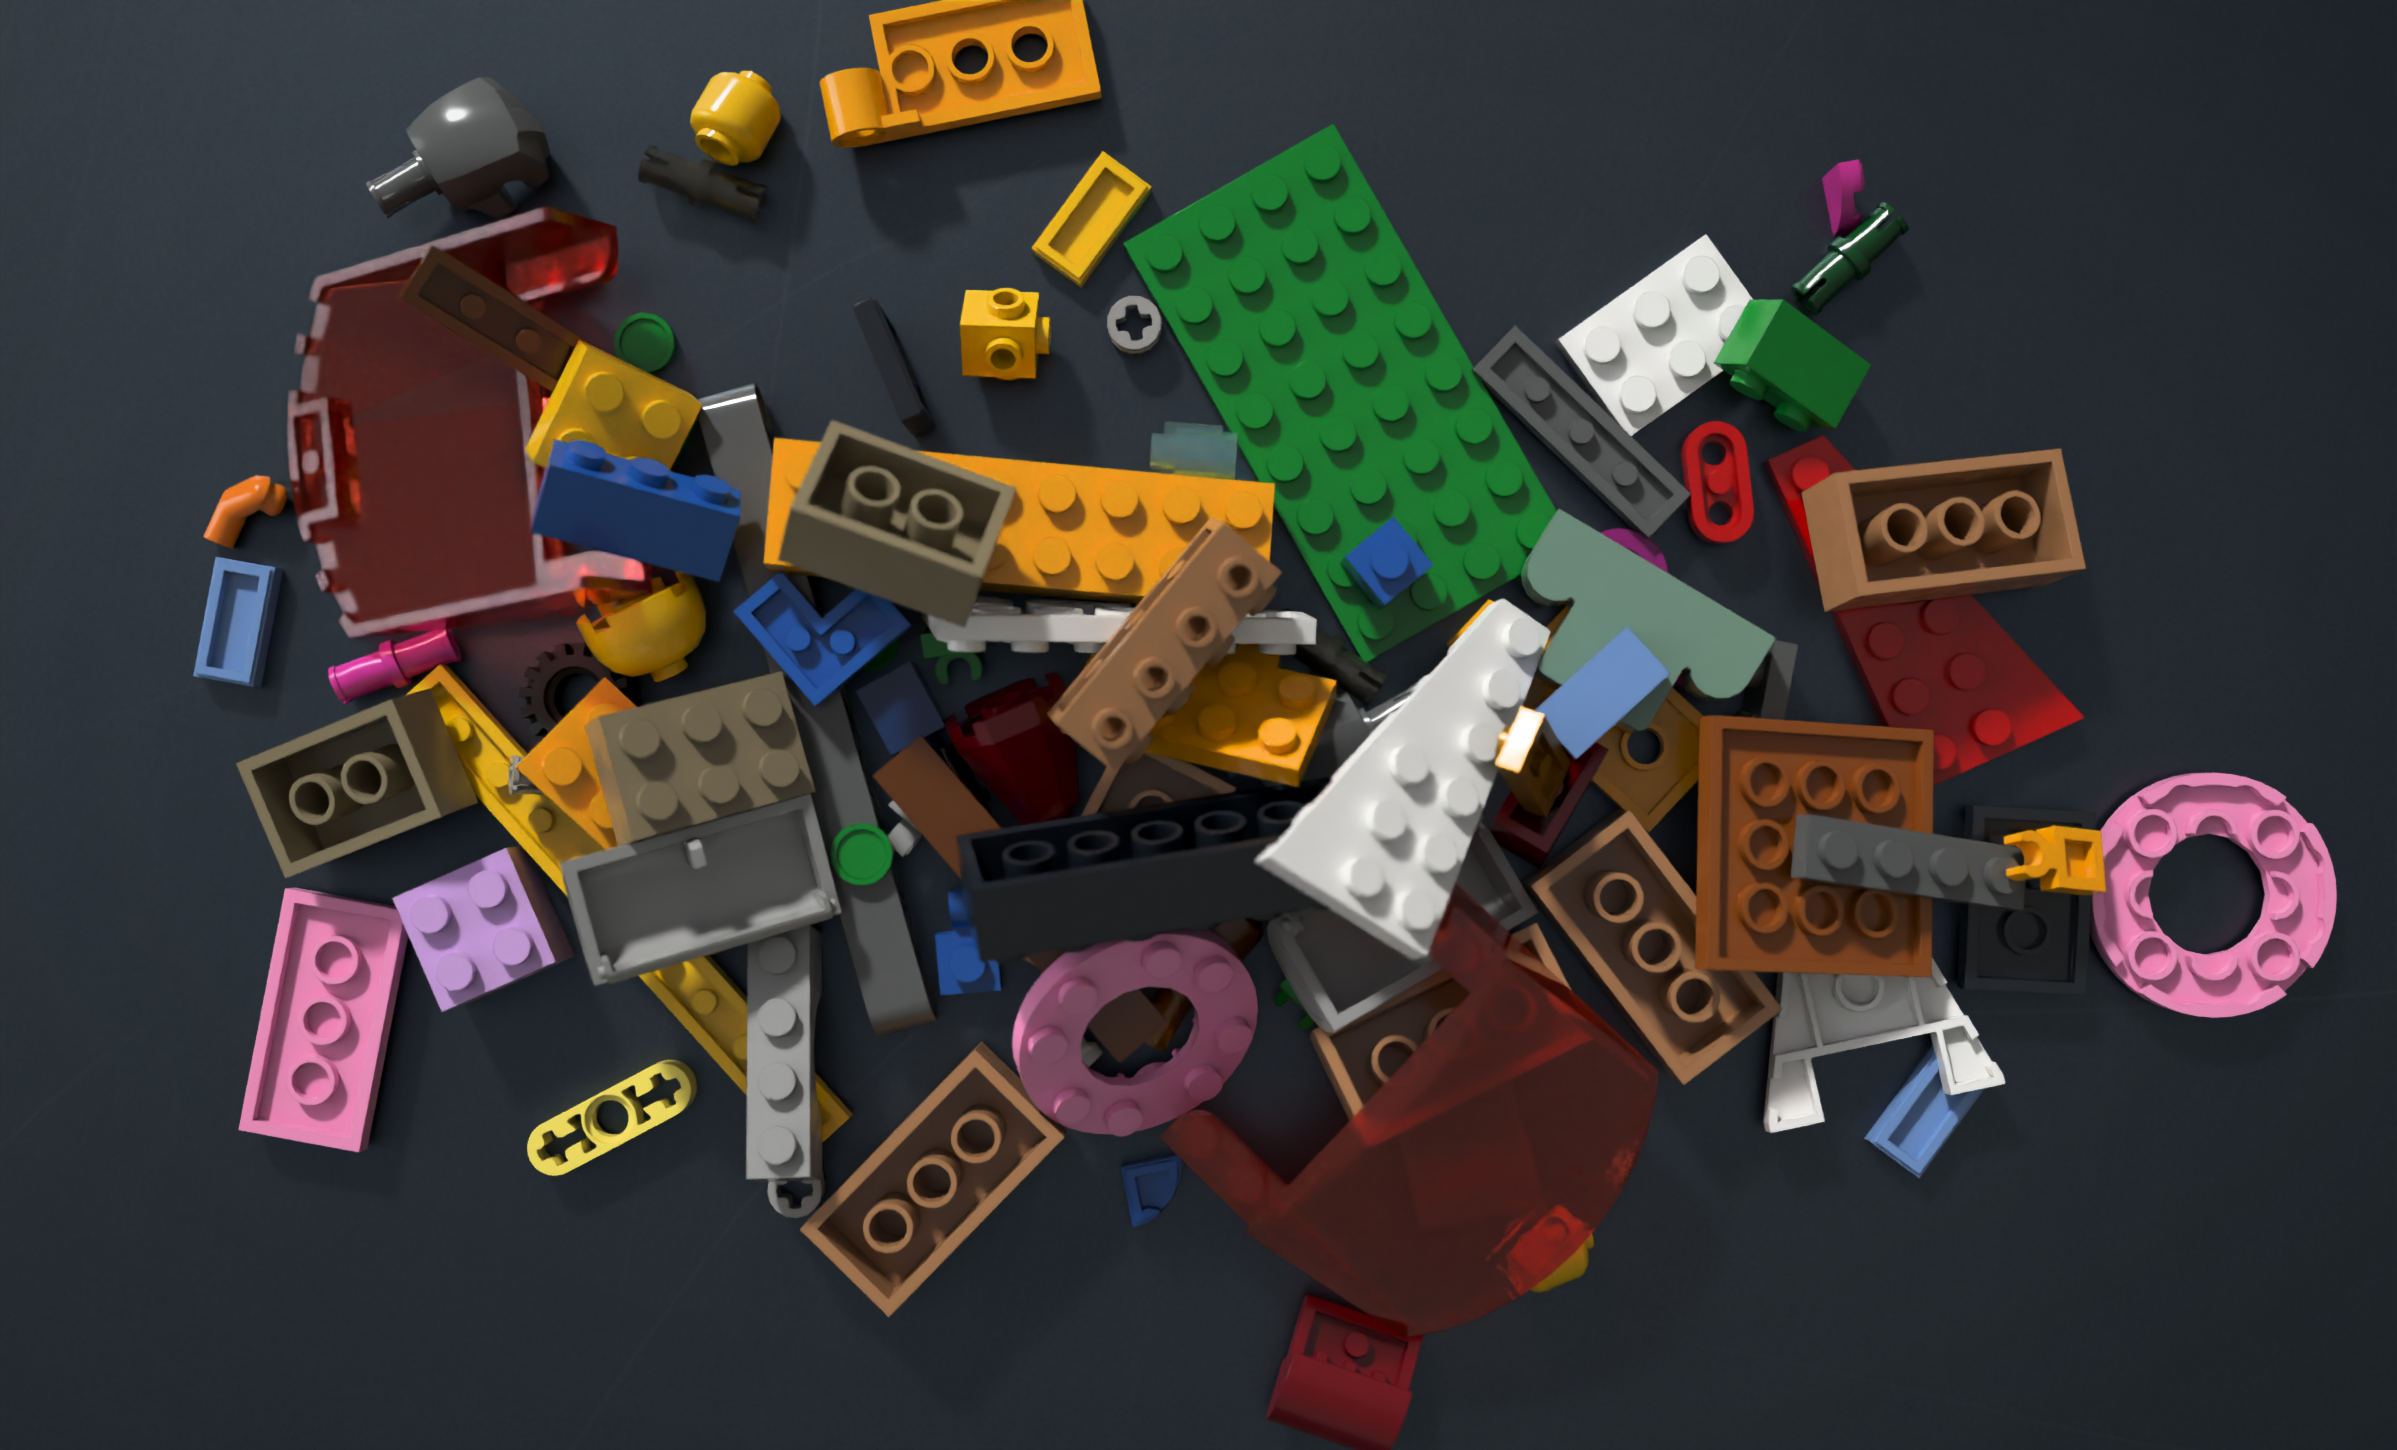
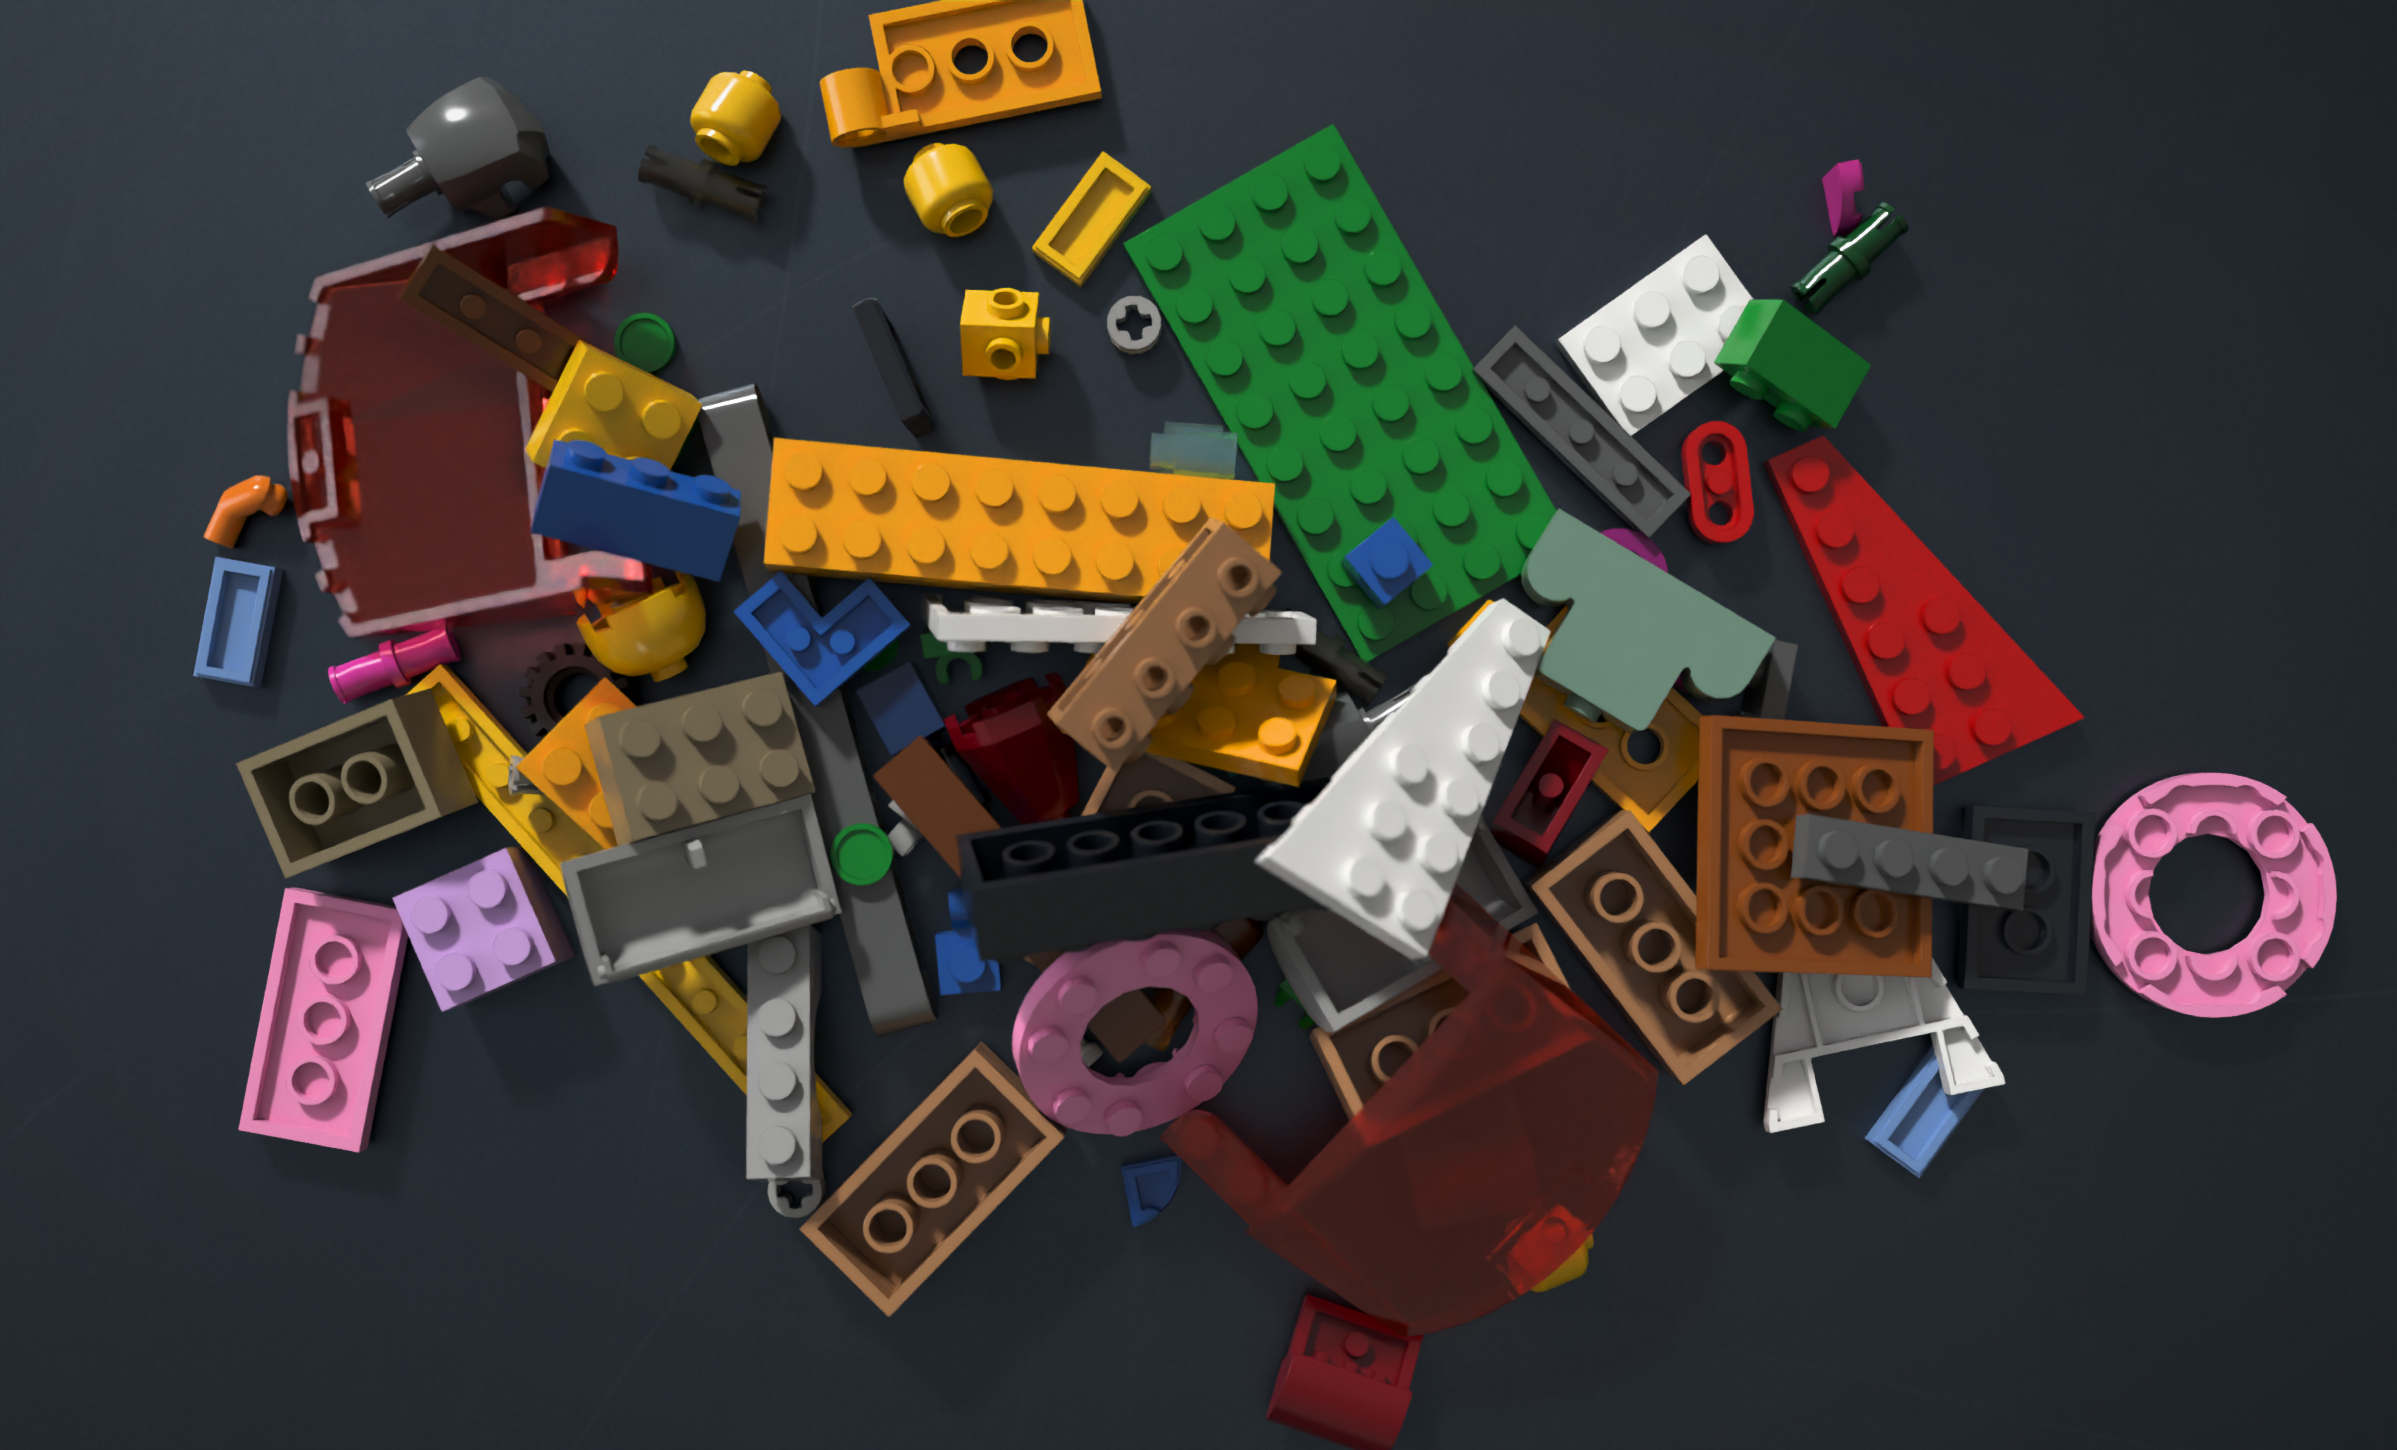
(581, 1151): light yellow beam -> none
(896, 523): dark tan brick -> none
(948, 189): none -> yellow head
(1532, 761): pearl gold plate -> none
(1602, 692): medium blue tile -> none
(1942, 529): medium nougat brick -> none
(2062, 857): light orange plate -> none

